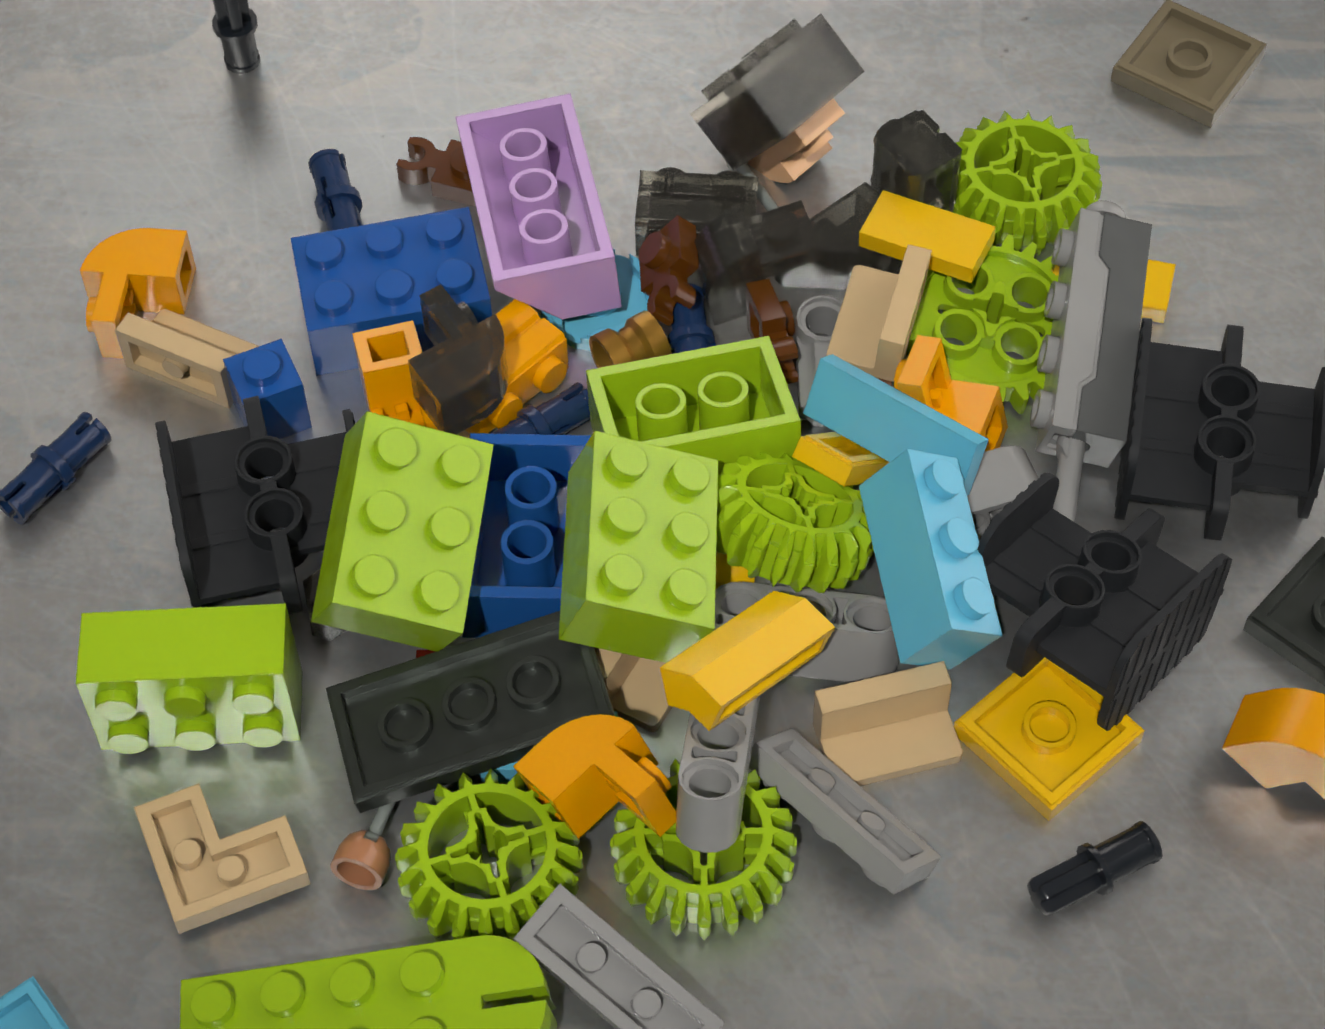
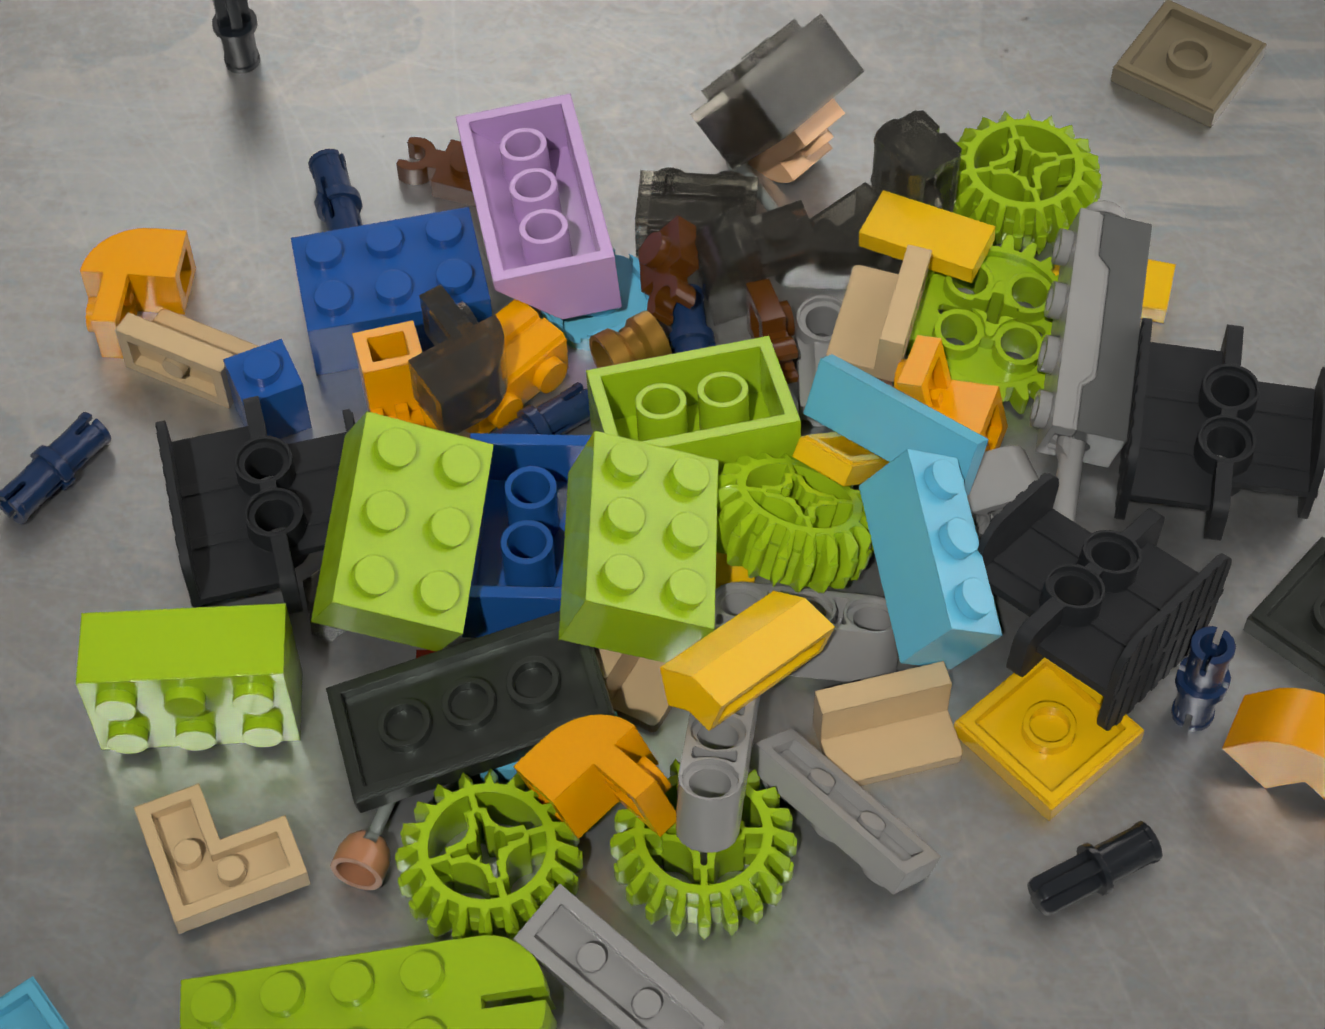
(1203, 678): none -> dark blue pin

